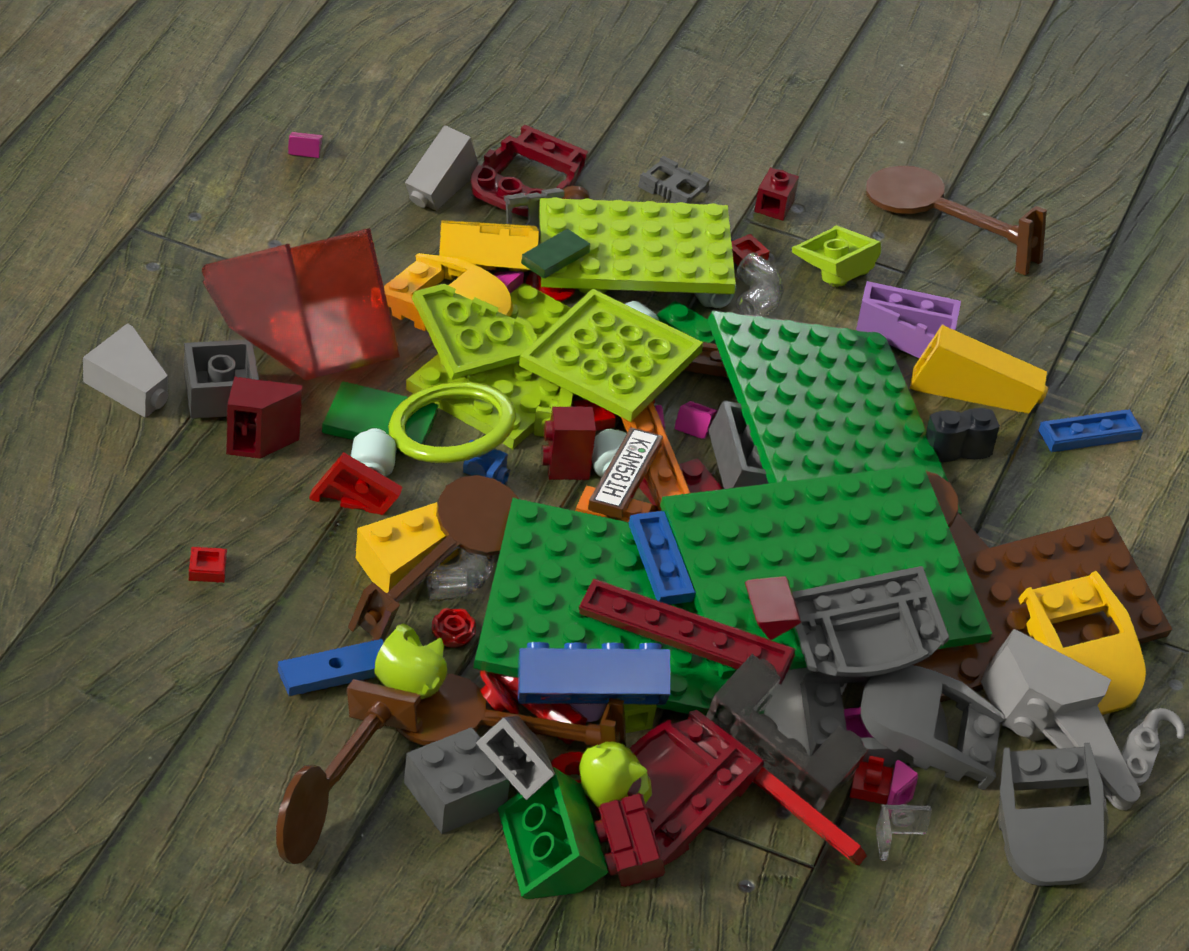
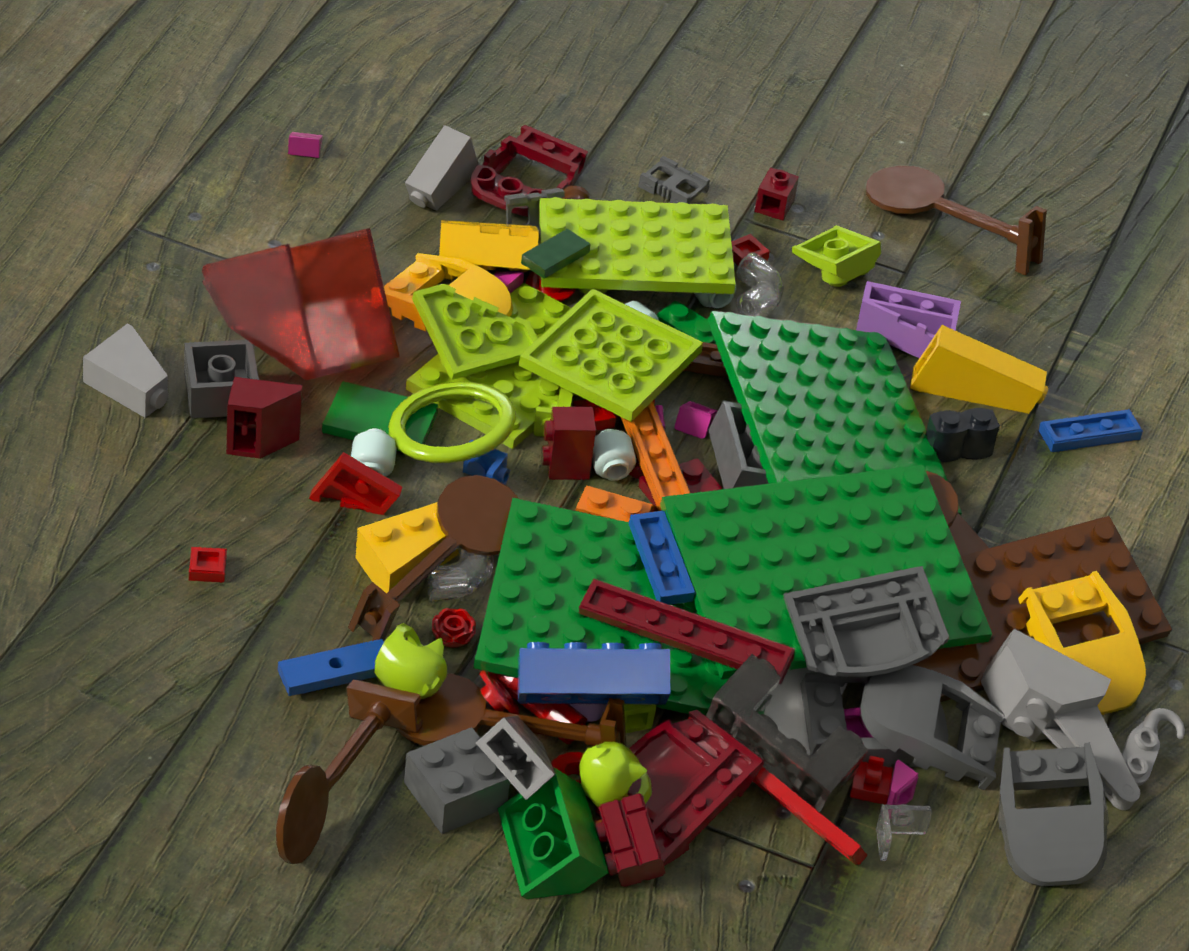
(625, 473): tile -> none
(773, 605): slope -> none

